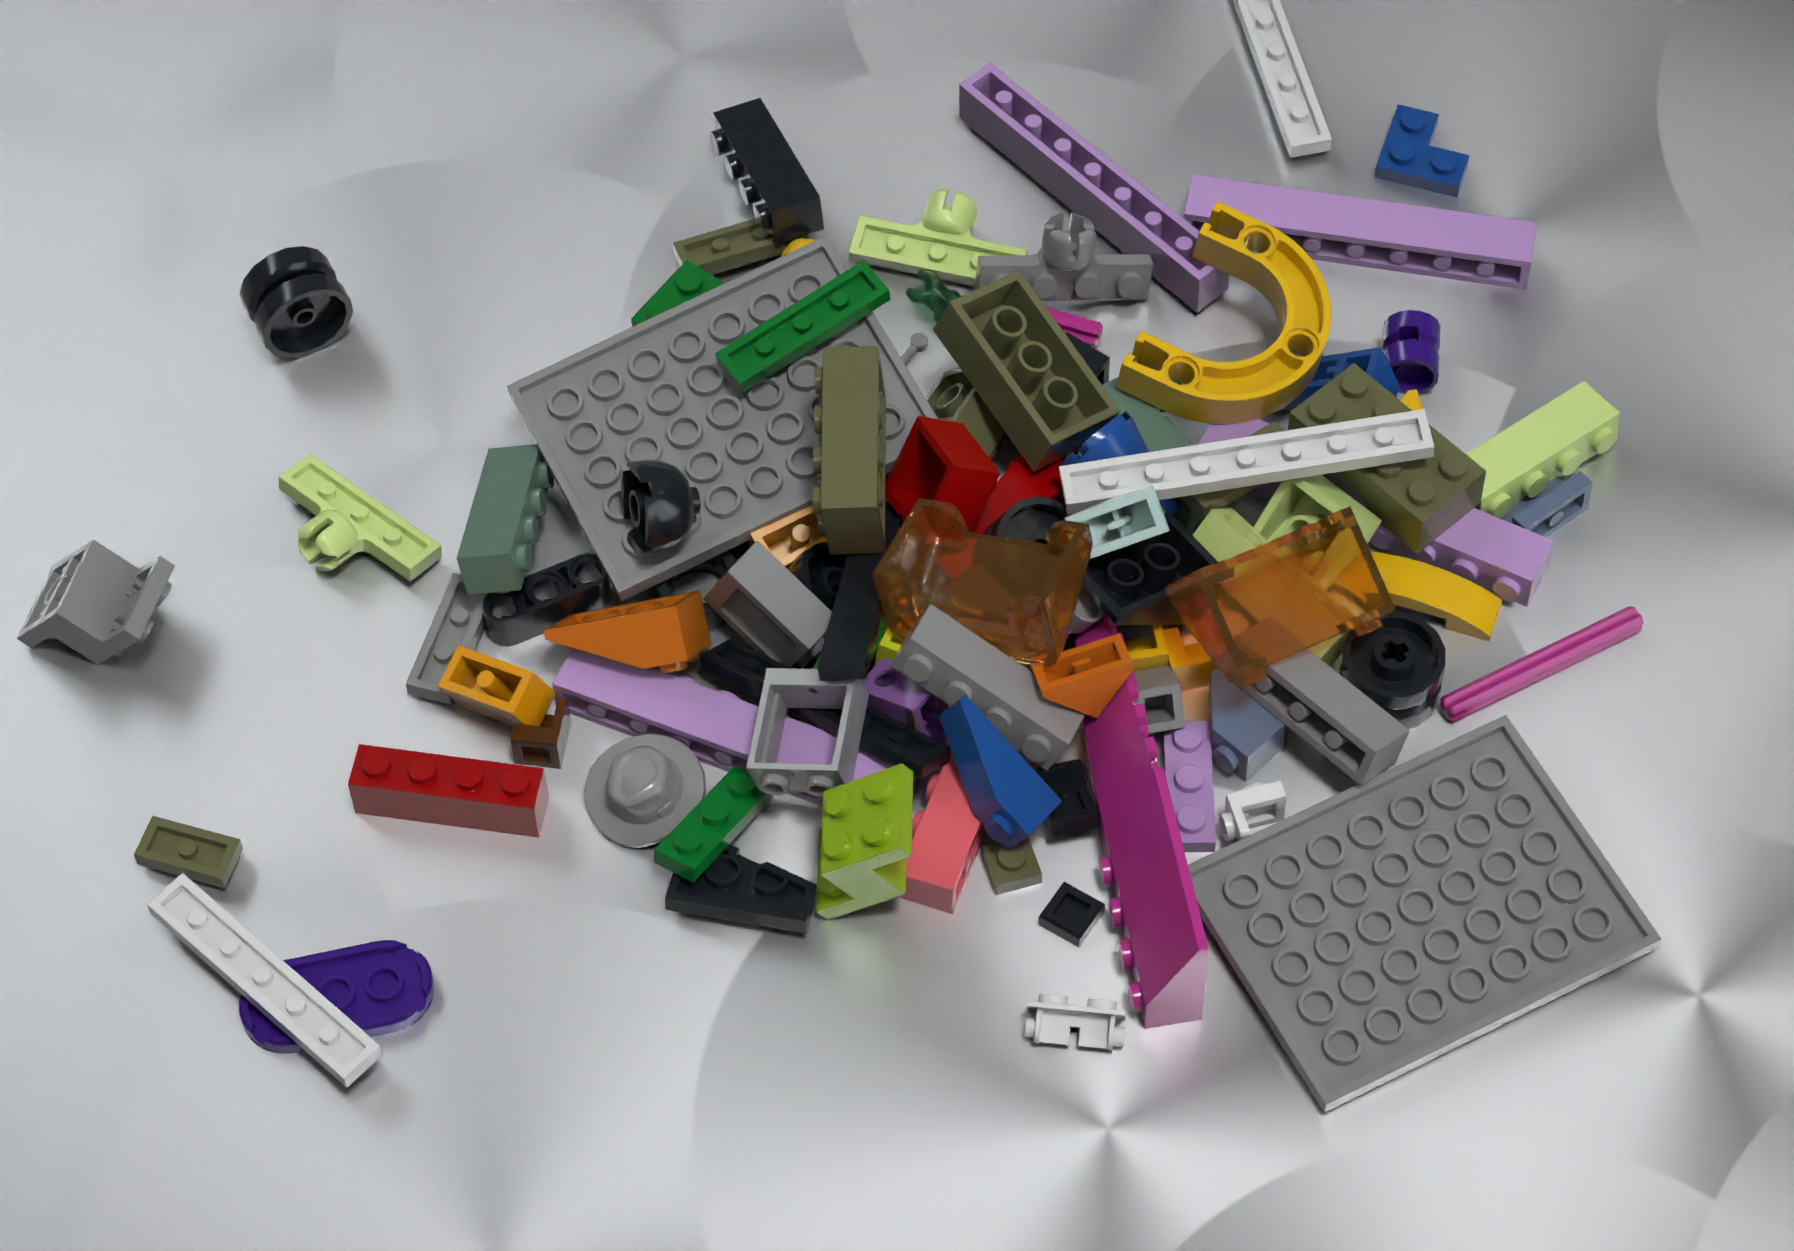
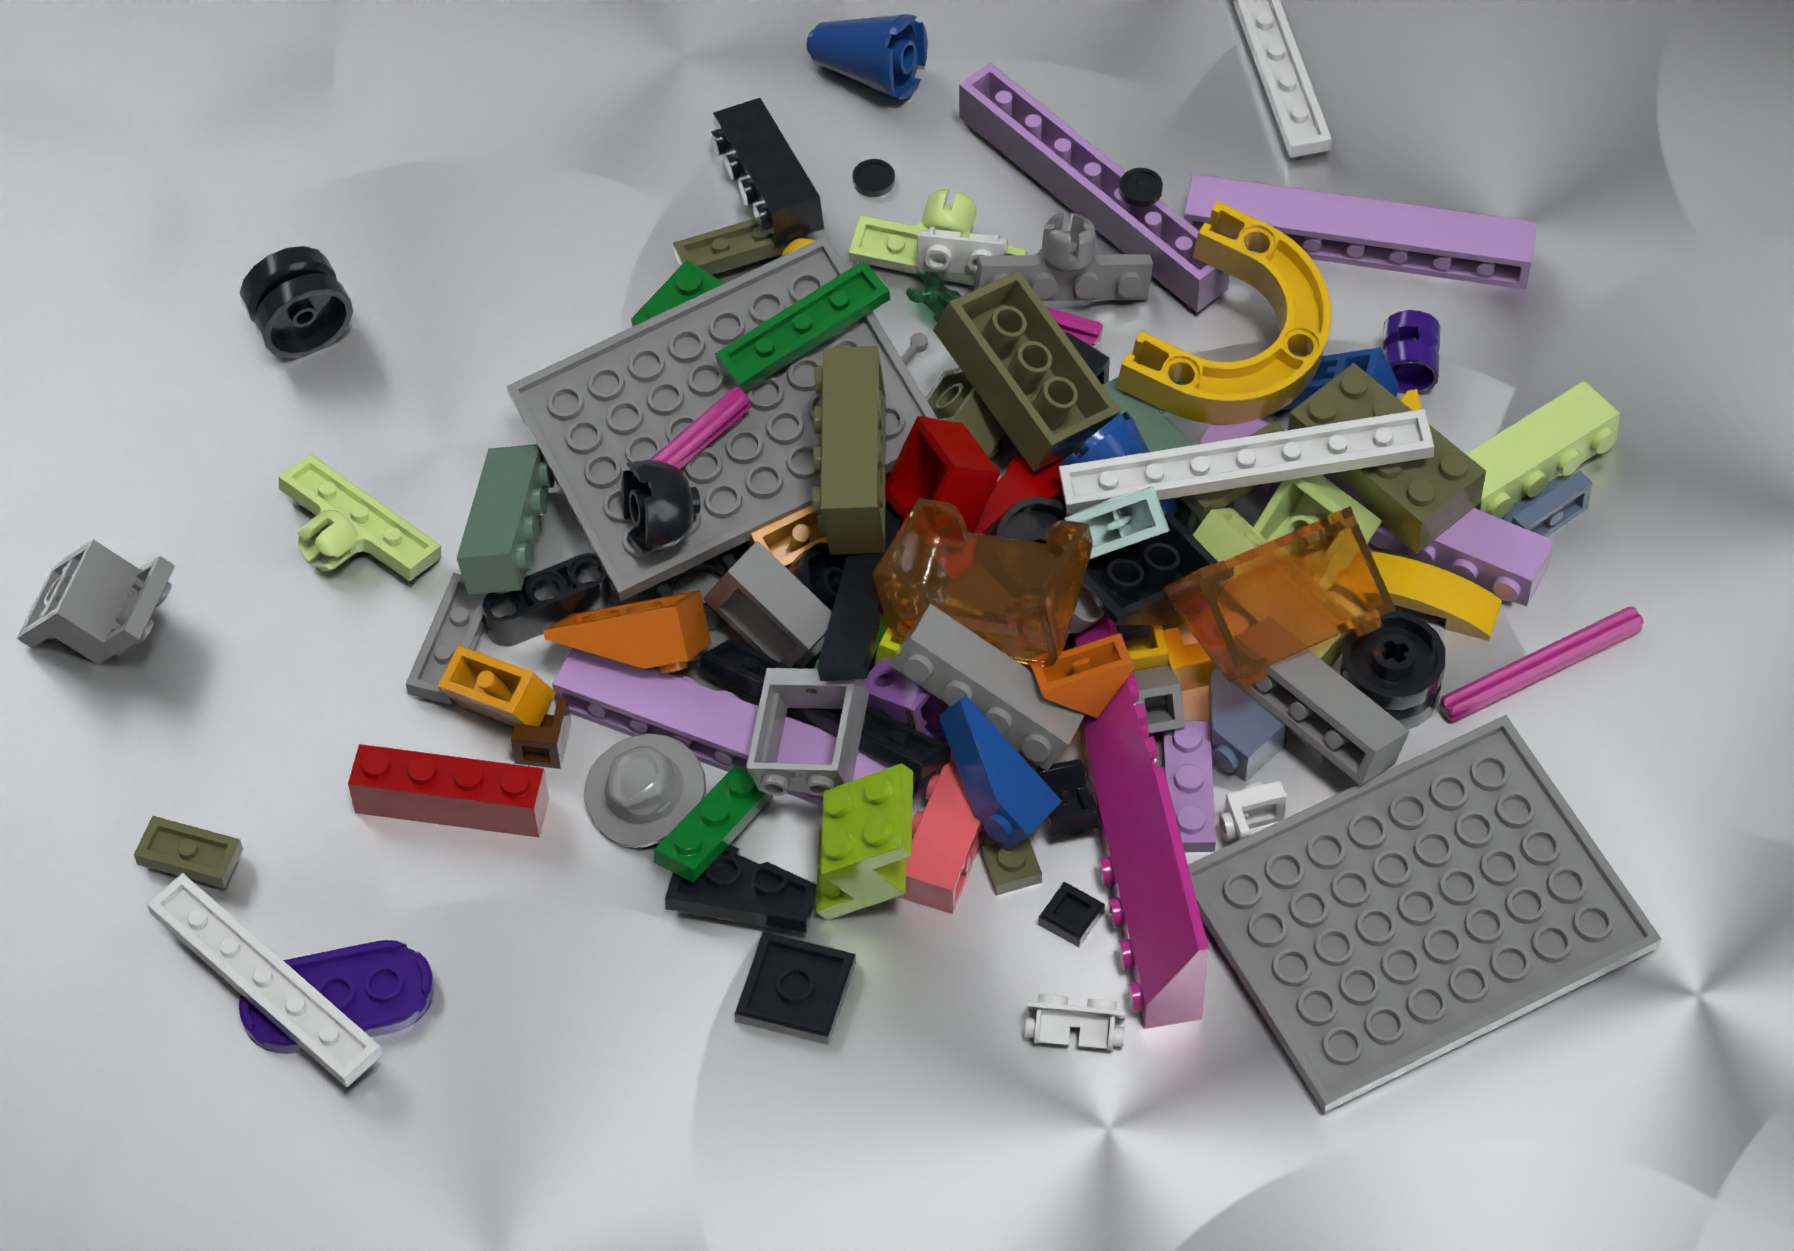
(705, 428): none -> dark pink axle
(795, 988): none -> black tile
(873, 51): none -> blue cone
(873, 178): none -> black piece
(954, 254): none -> white hinge
(1140, 187): none -> black piece
(1411, 159): blue plate -> none

